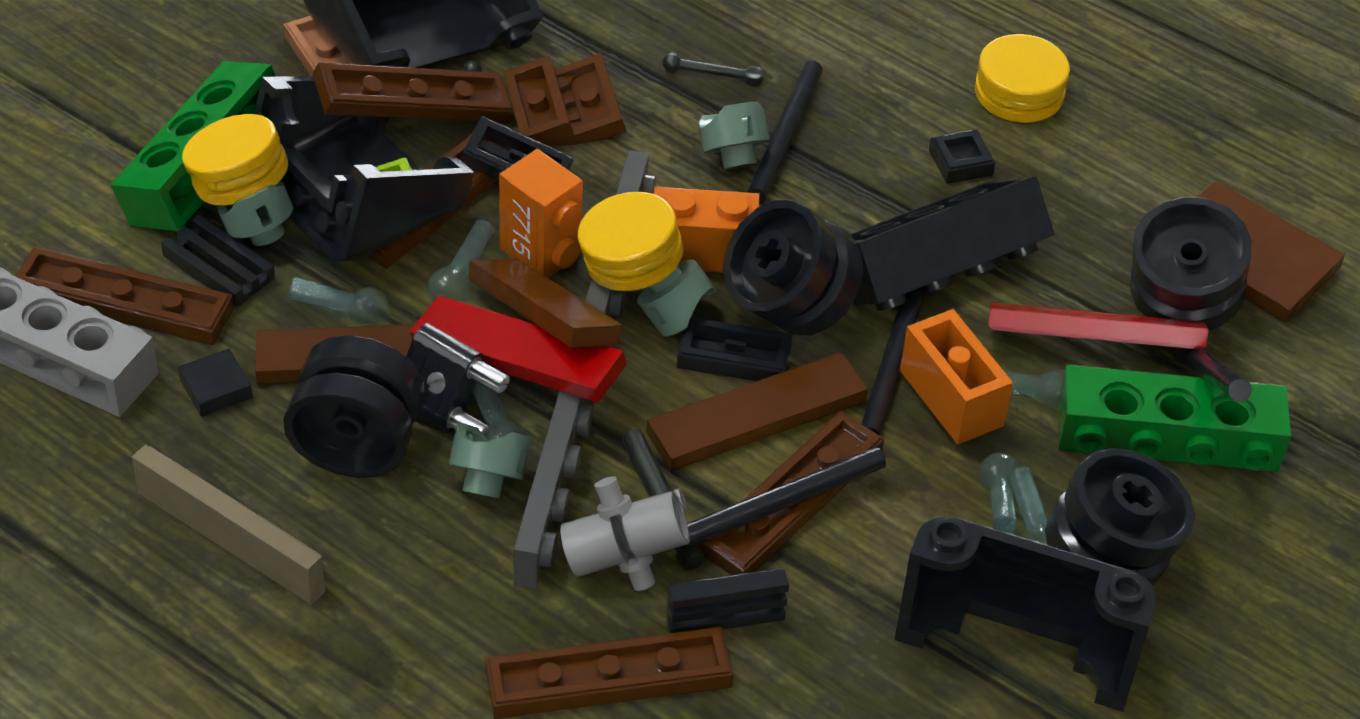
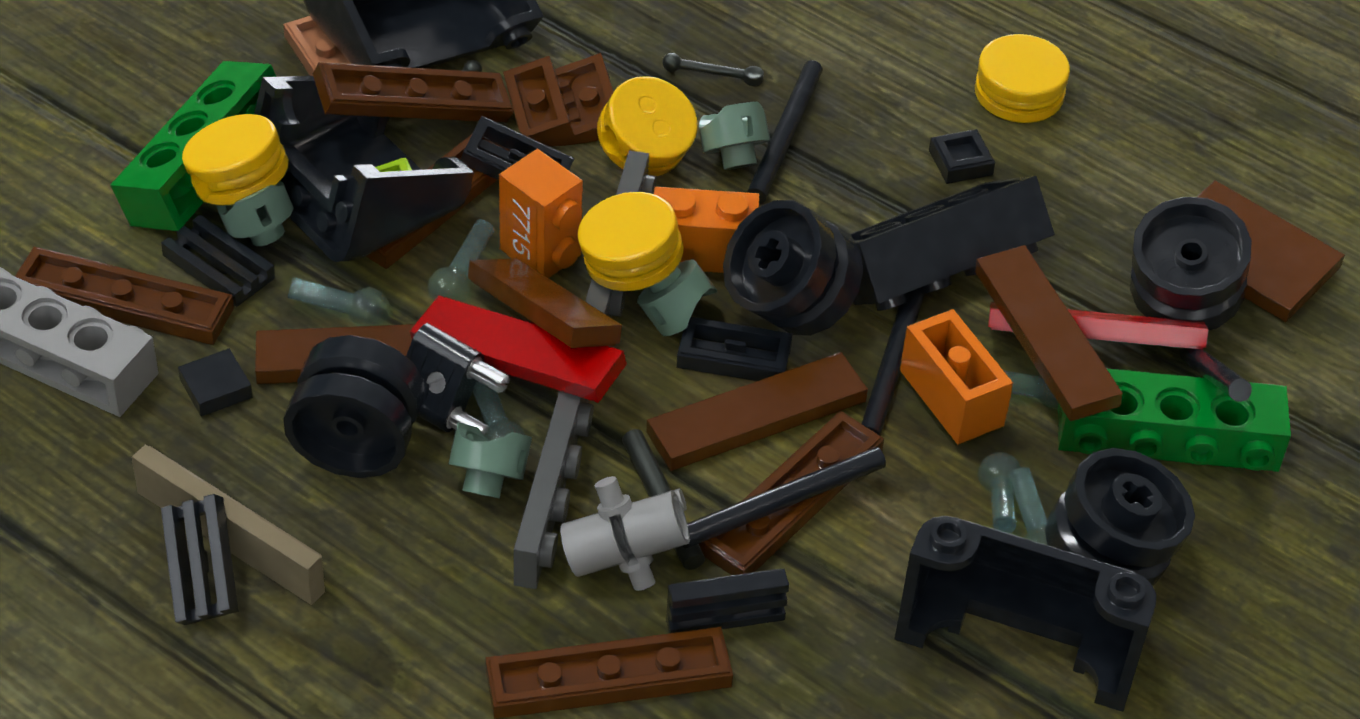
(179, 566): none -> black tile
(650, 119): none -> yellow head
(1048, 333): none -> reddish brown tile

